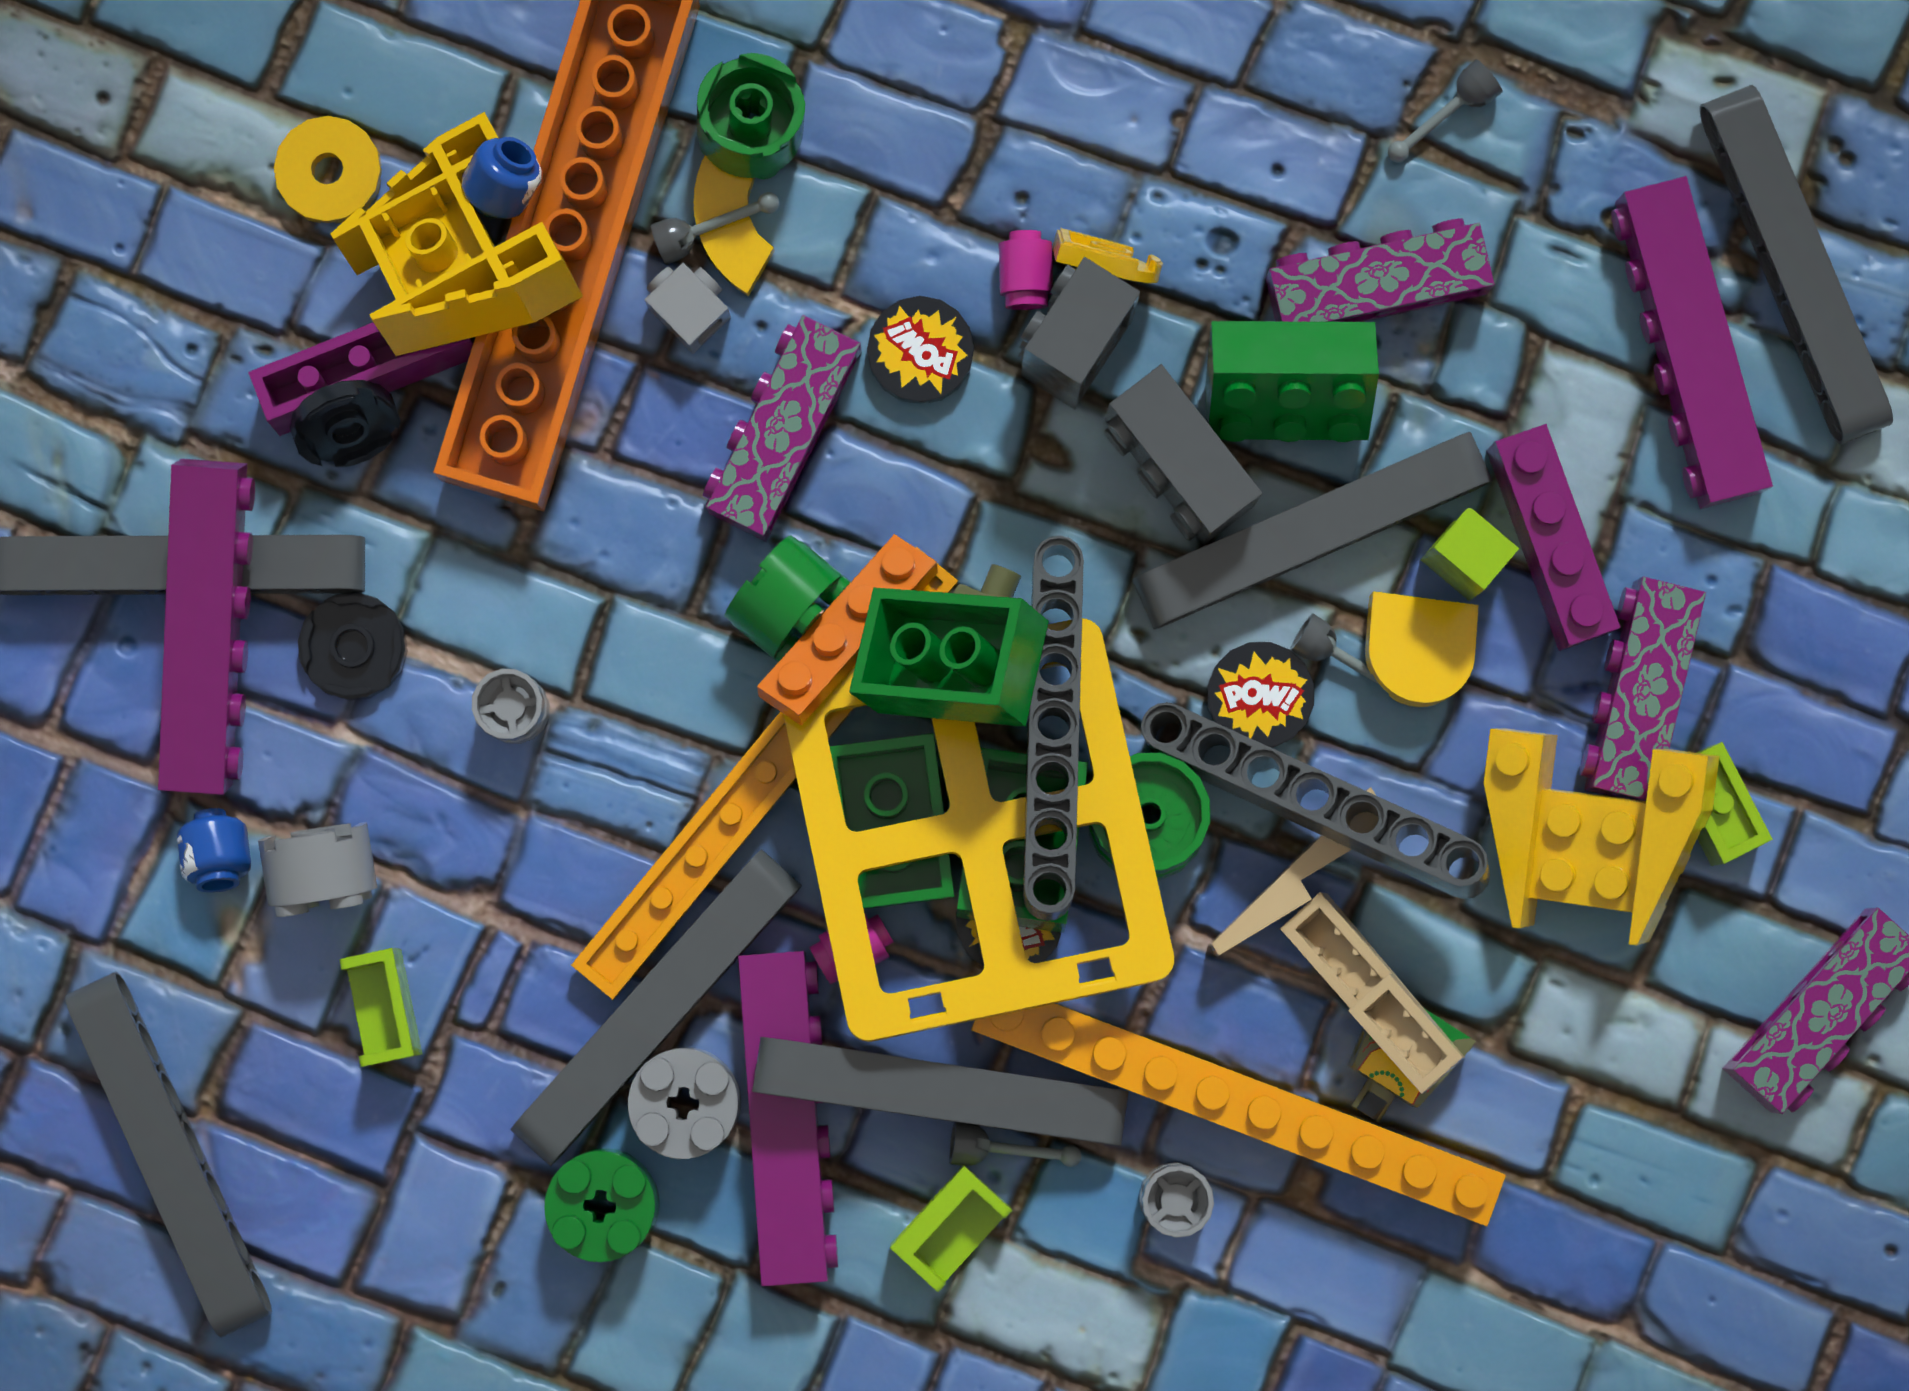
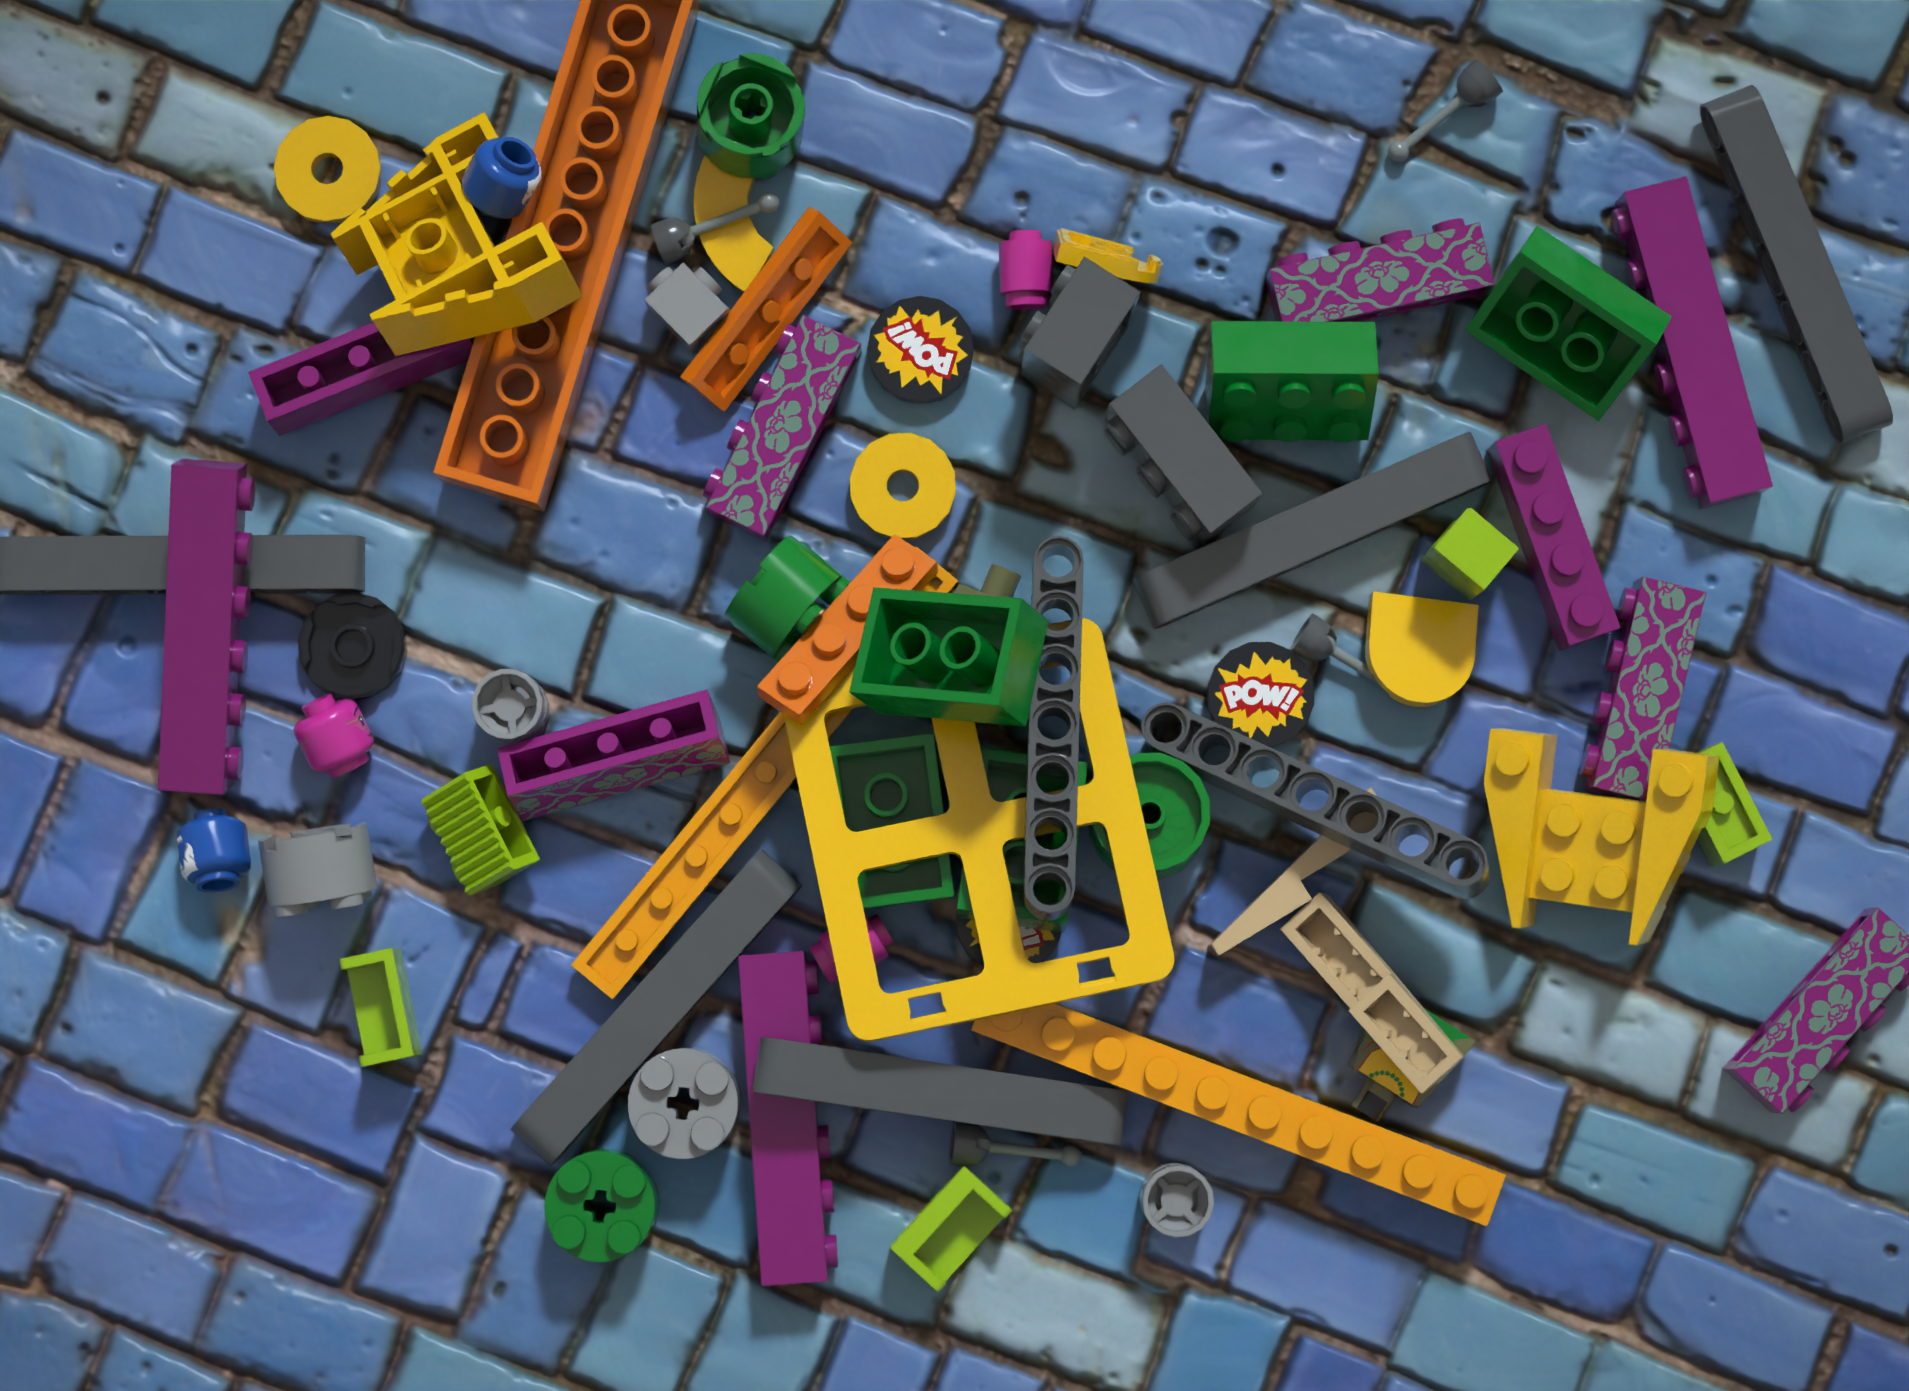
(168, 1154): dark grey beam -> none
(333, 735): none -> dark pink head
(344, 423): black tile -> none
(479, 829): none -> lime brick
(613, 755): none -> magenta brick
(766, 309): none -> orange plate
(891, 456): none -> yellow tile
(1568, 323): none -> green brick

